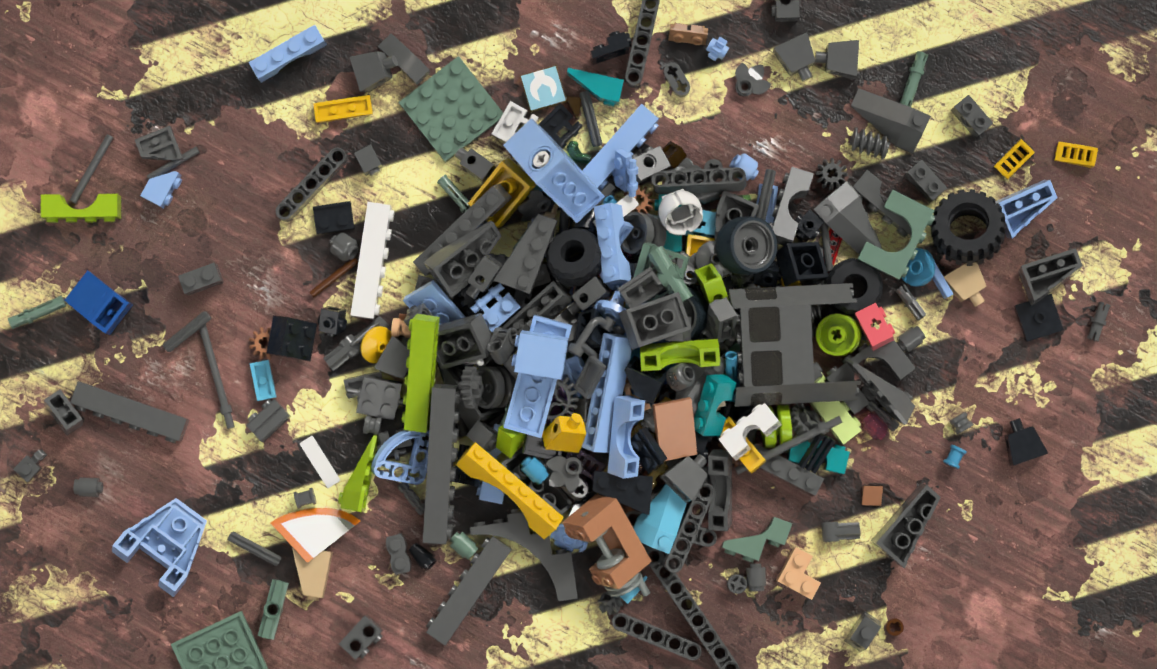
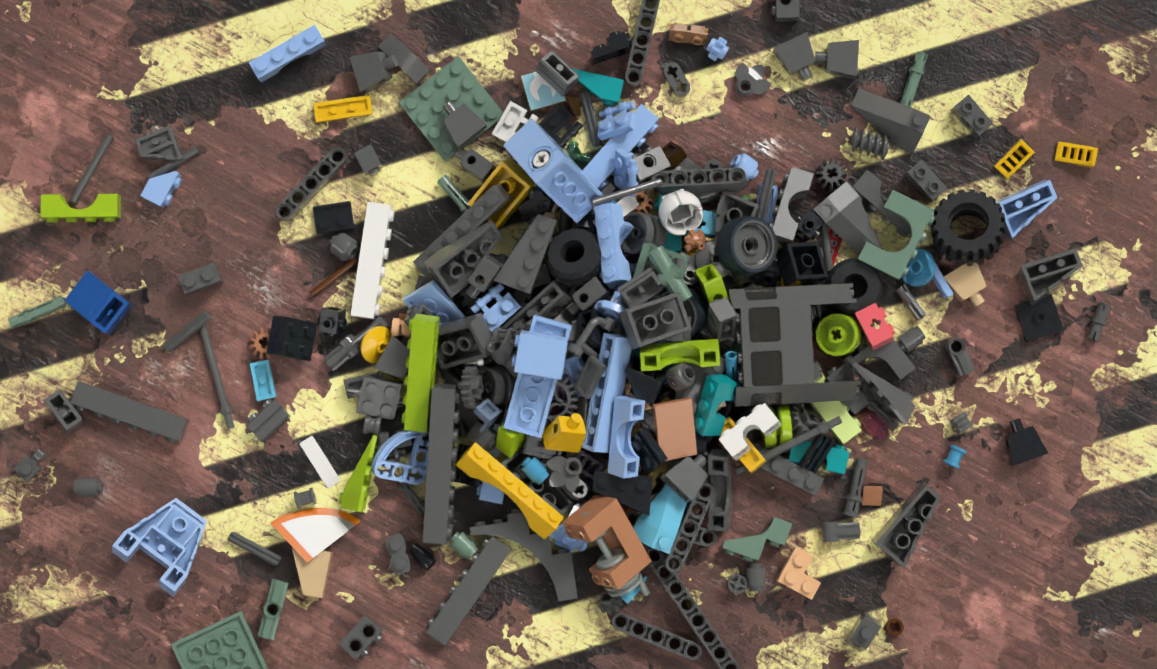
(462, 123): none -> dark grey torso
(487, 413): none -> sand blue panel
(557, 73): none -> dark grey brick
(618, 124): none -> light blue plate
(626, 192): none -> dark grey bar
(695, 241): none -> nougat plant
(853, 498): none -> dark grey pin
(960, 358): none -> dark grey piece

